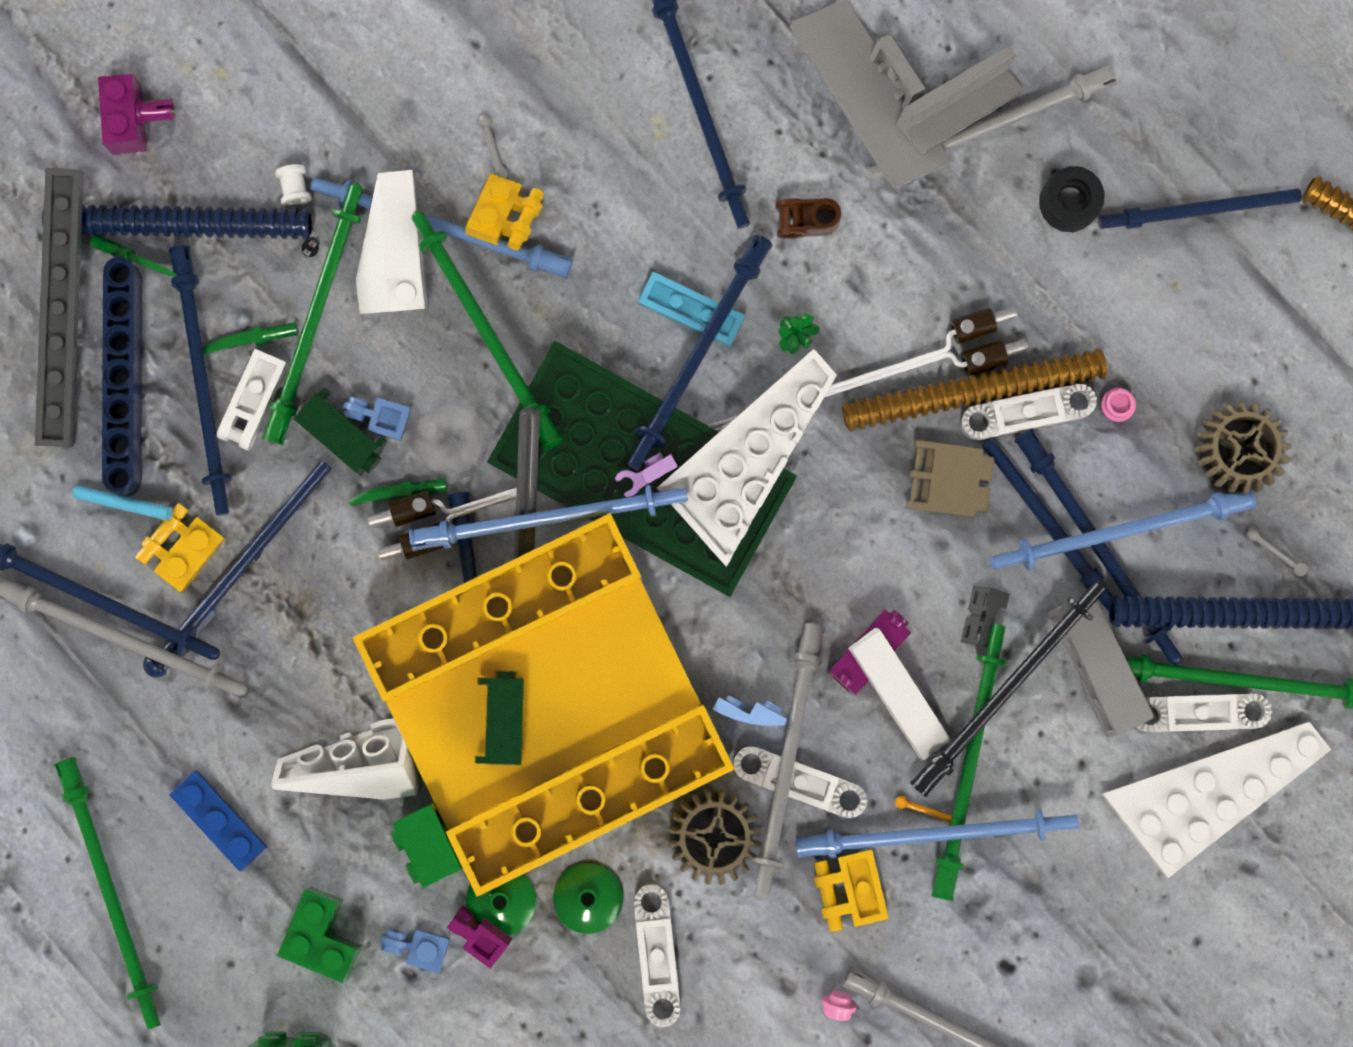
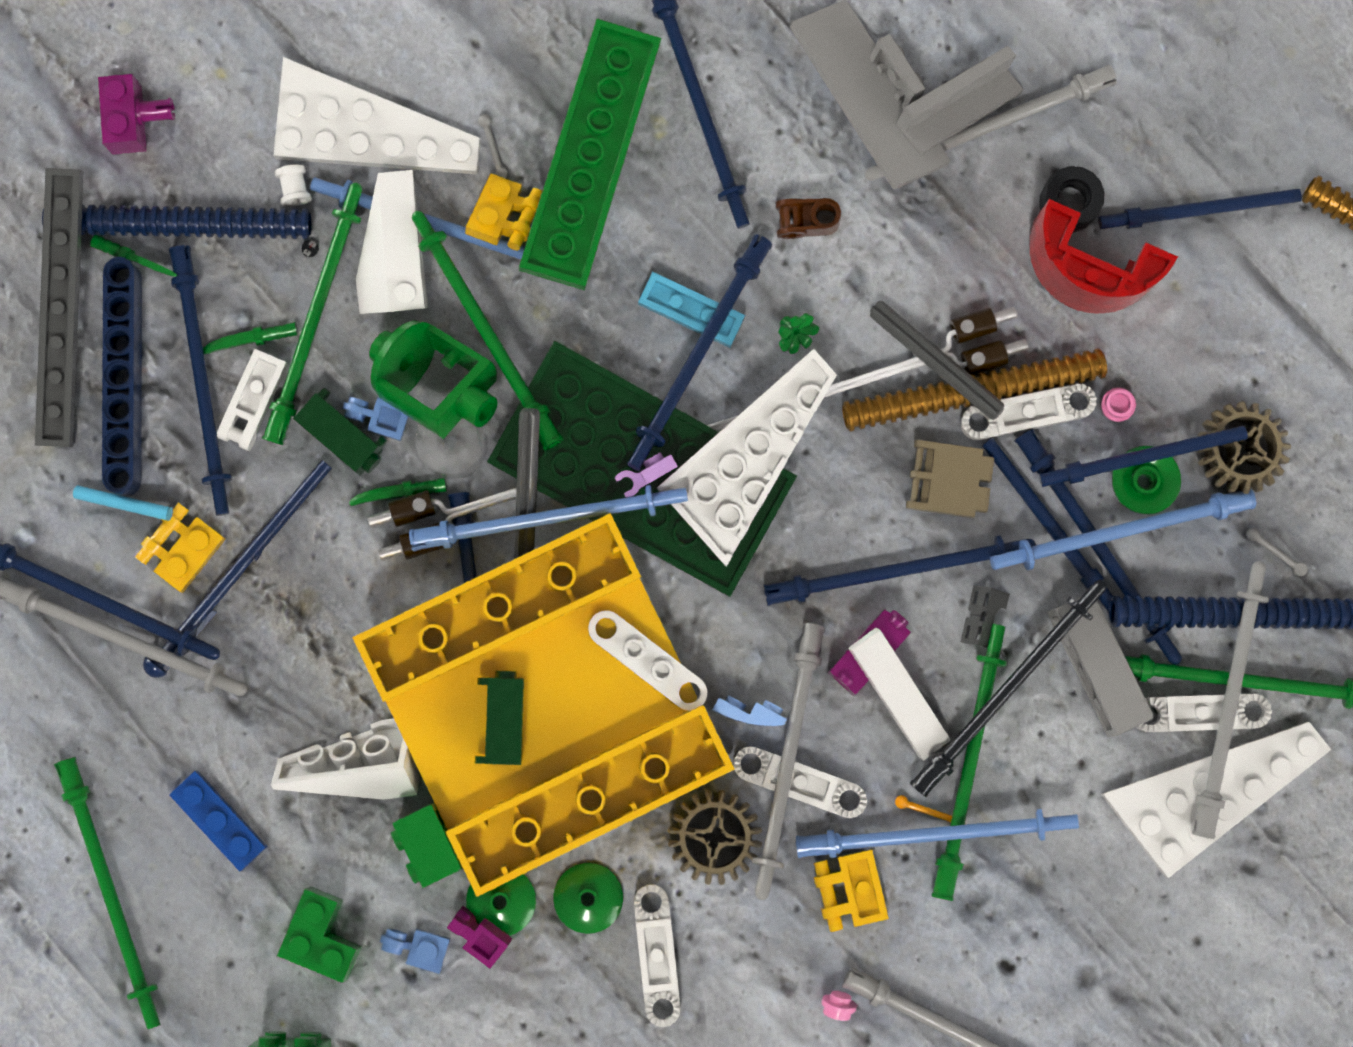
(346, 125): none -> white wing
(405, 356): none -> green piece
(590, 154): none -> green plate
(647, 660): none -> white plate
(801, 588): none -> dark blue bar
(937, 360): none -> dark grey axle
(1076, 471): none -> dark blue bar
(1083, 279): none -> red cylinder
(1162, 489): none -> green dish
(1210, 799): none -> light grey bar

